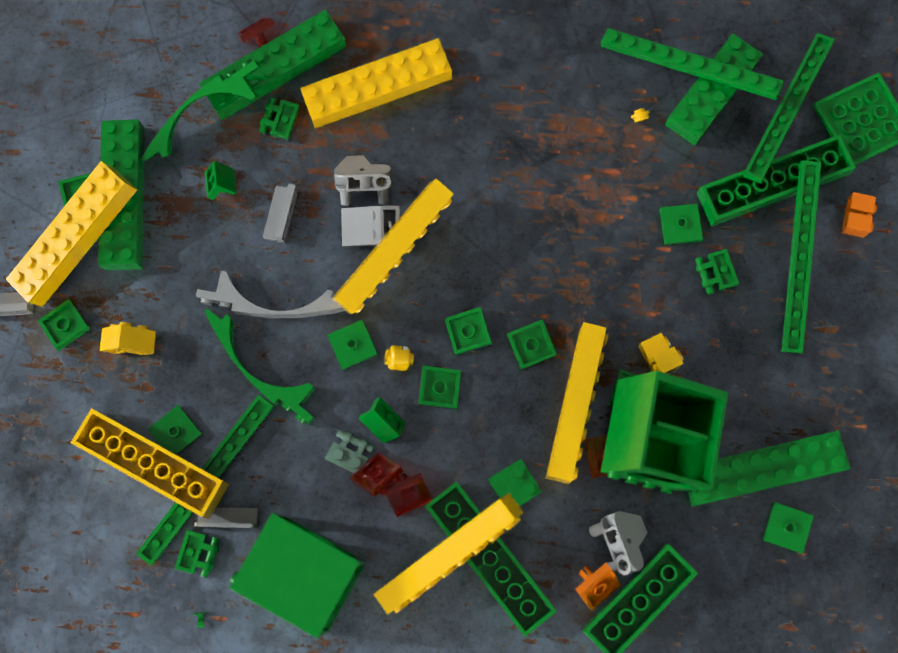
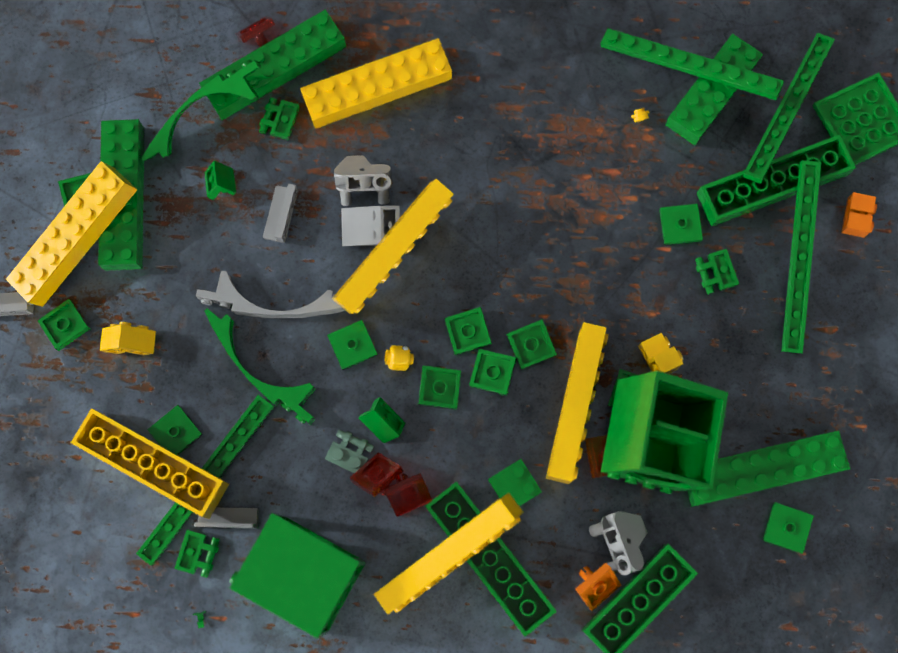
(492, 372): none -> green plate

